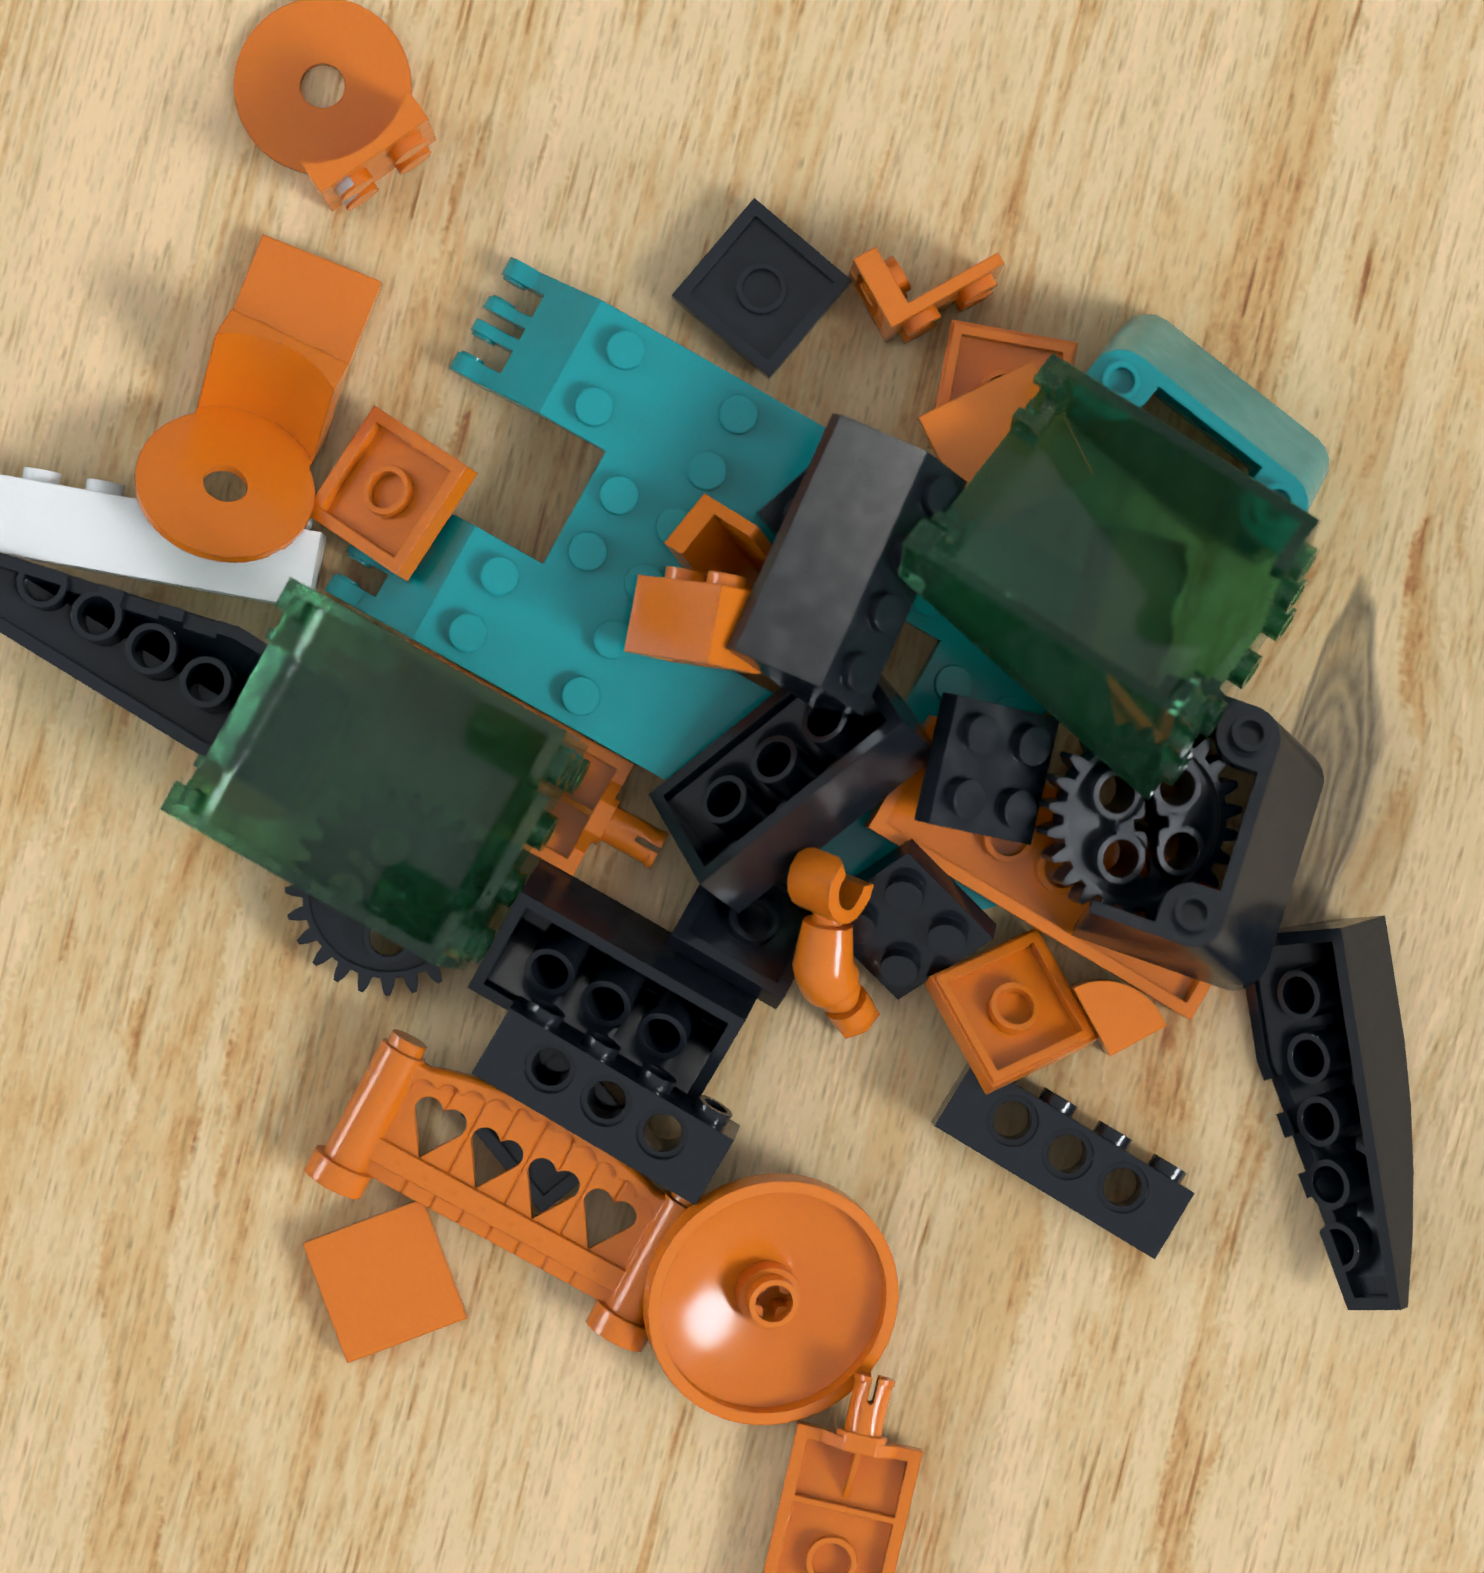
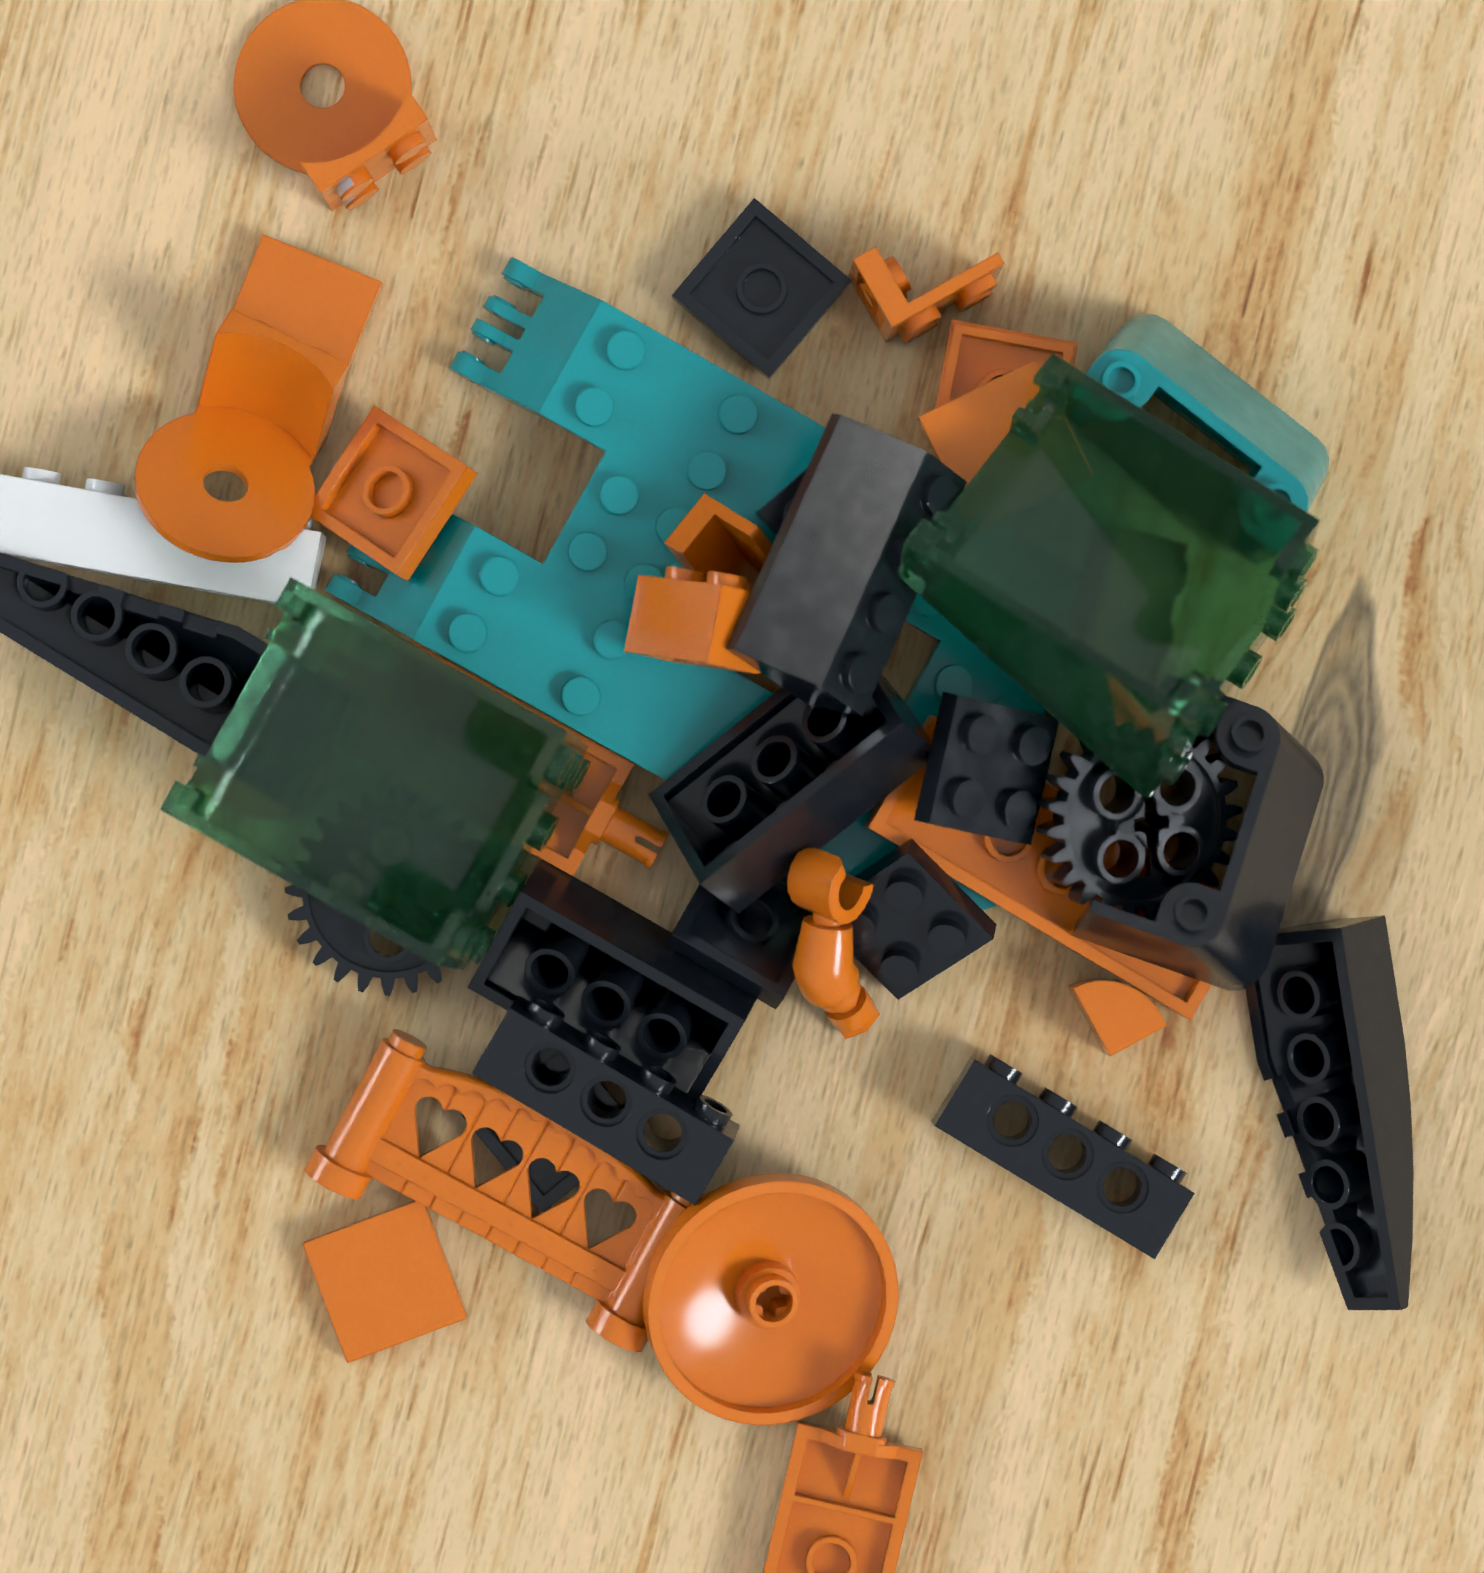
(1011, 1010): orange tile -> none

